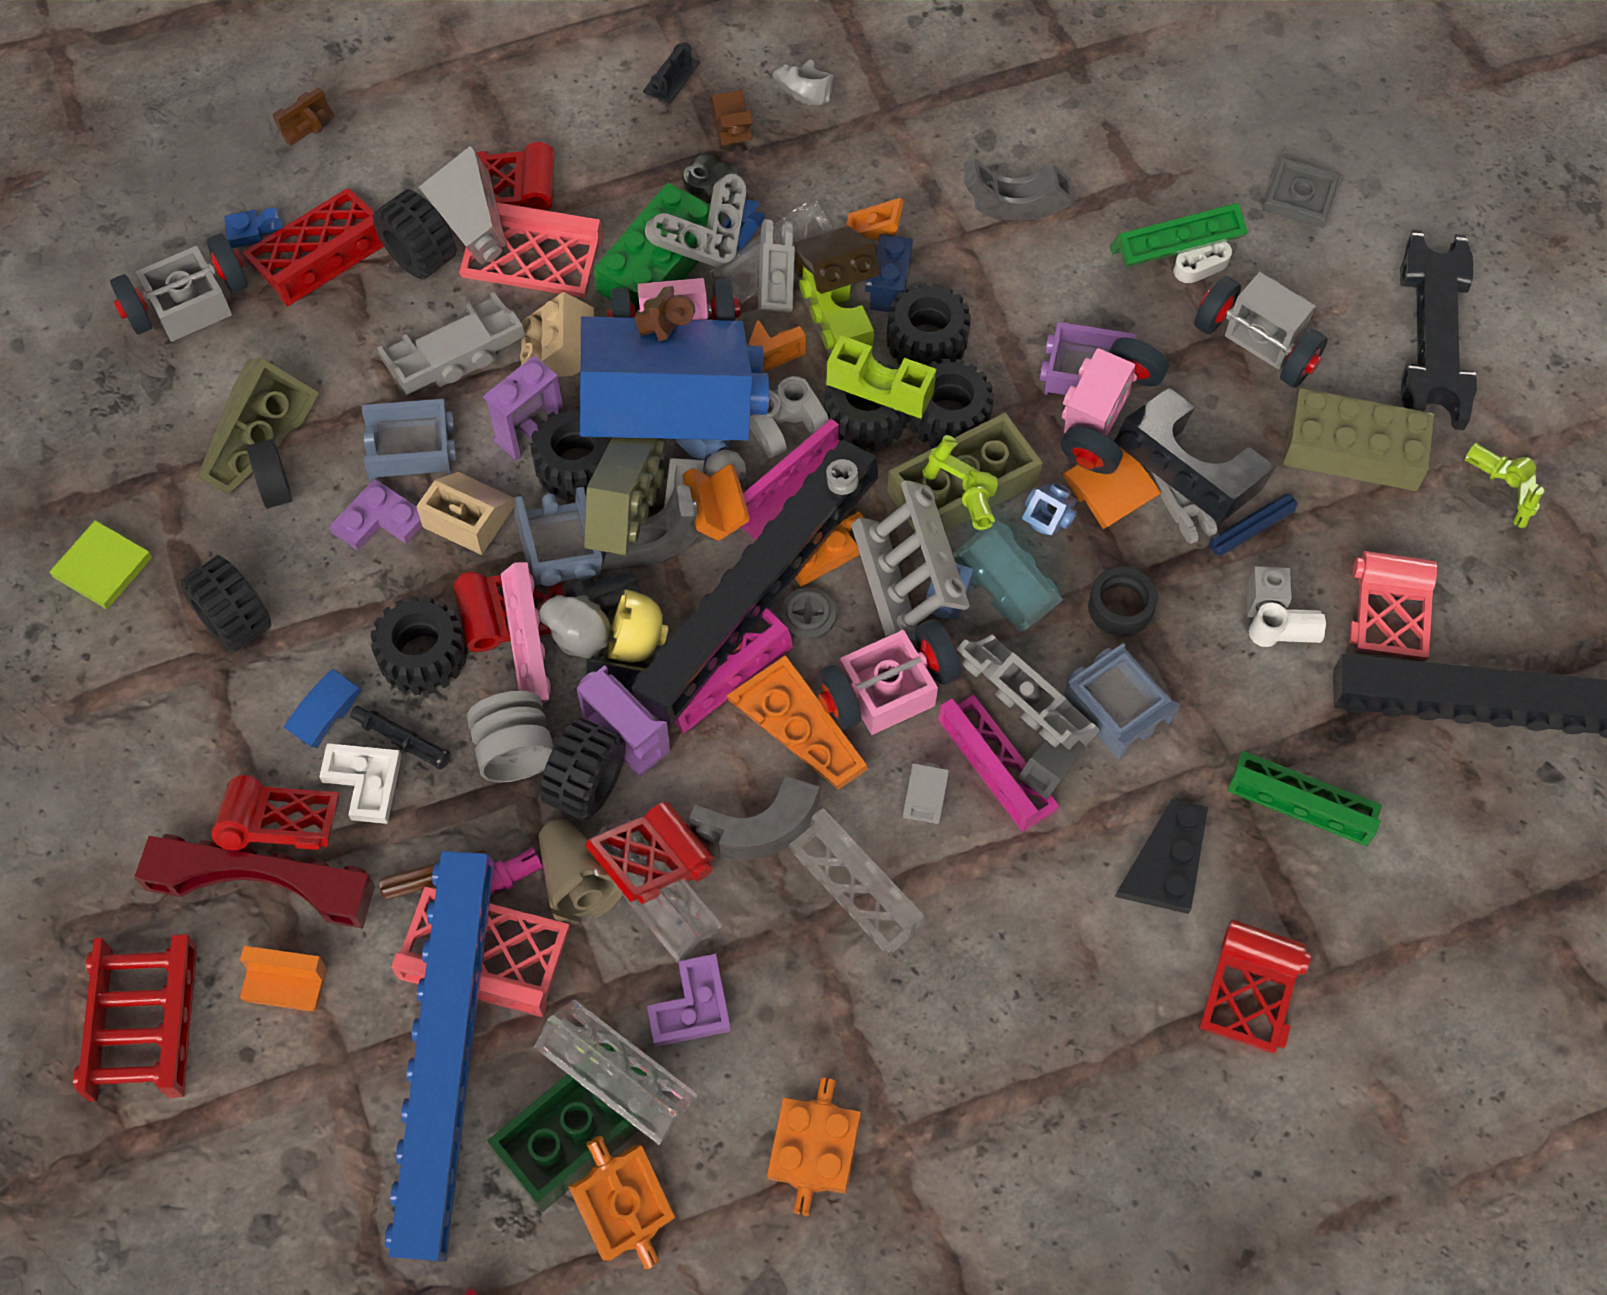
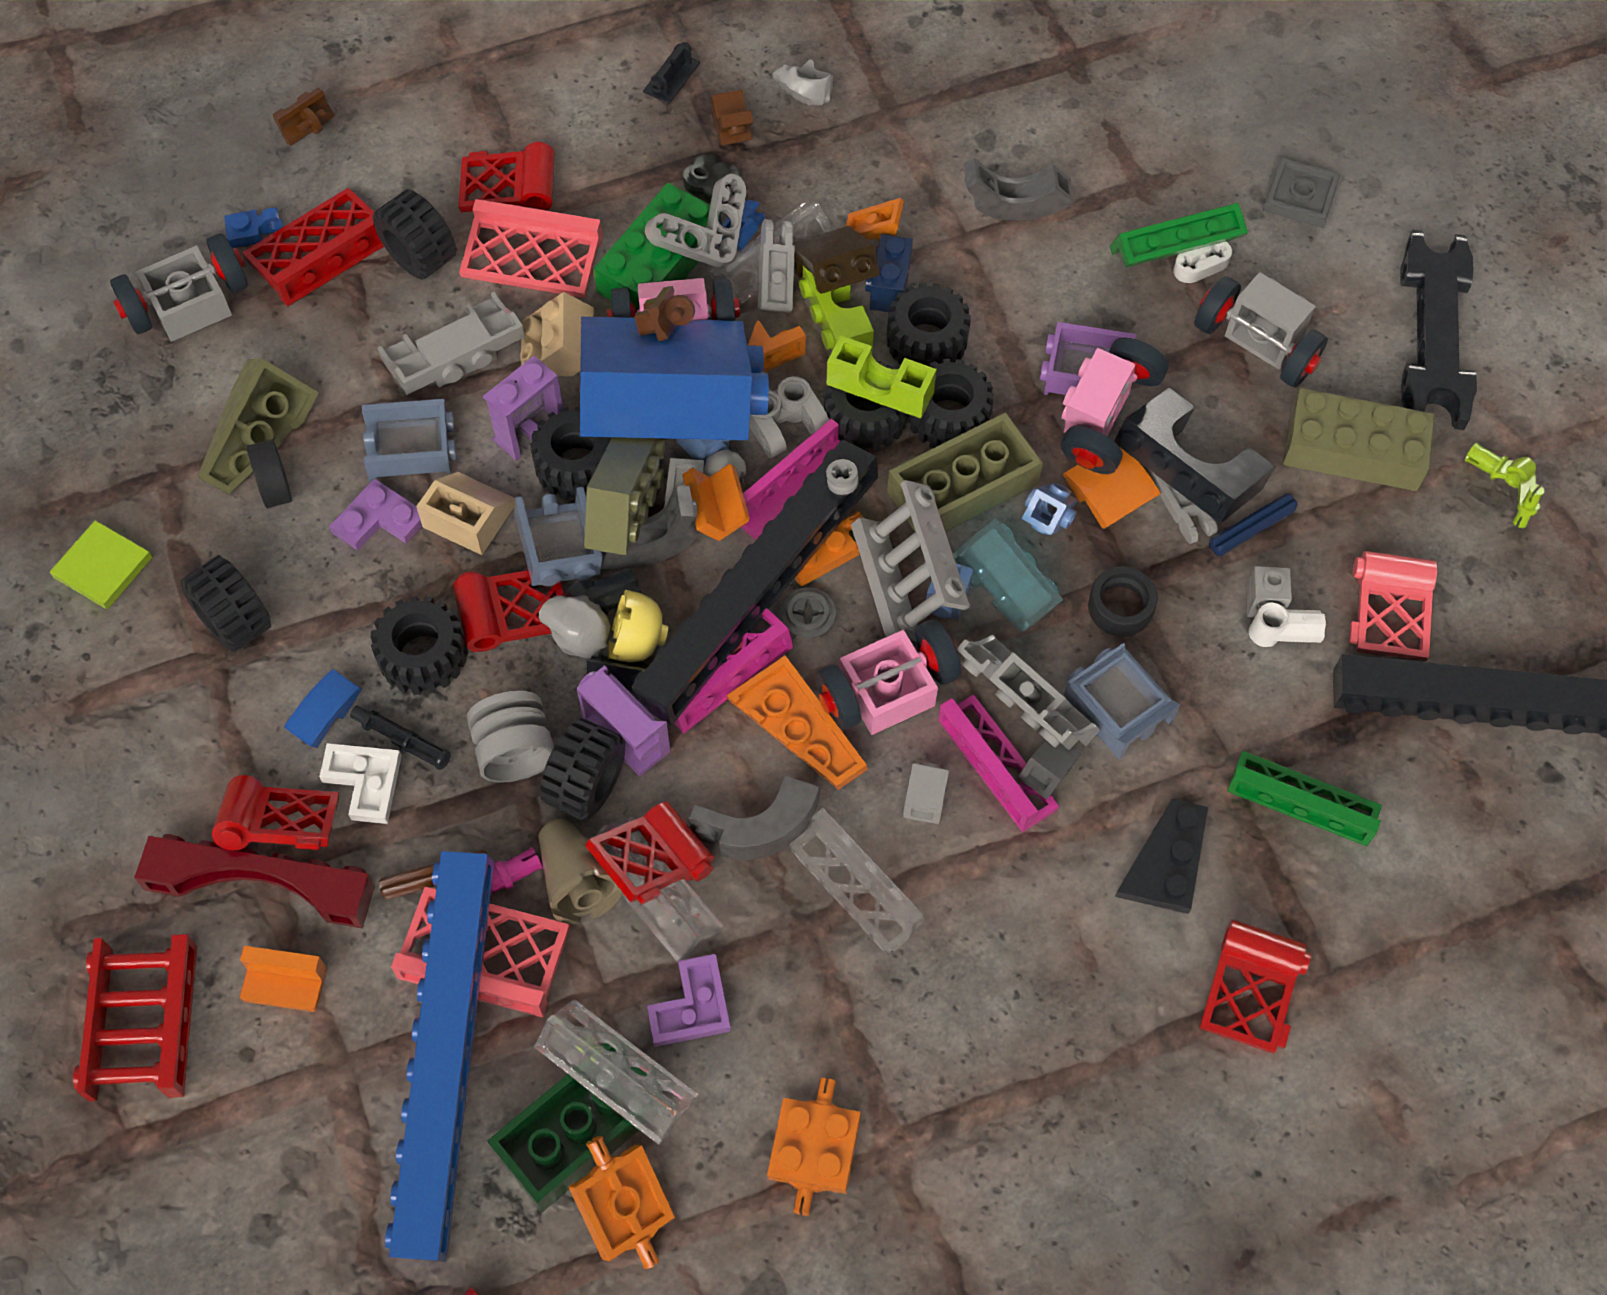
(468, 204): light grey slope -> none
(523, 629): bright pink plate -> none
(977, 484): lime pin -> none

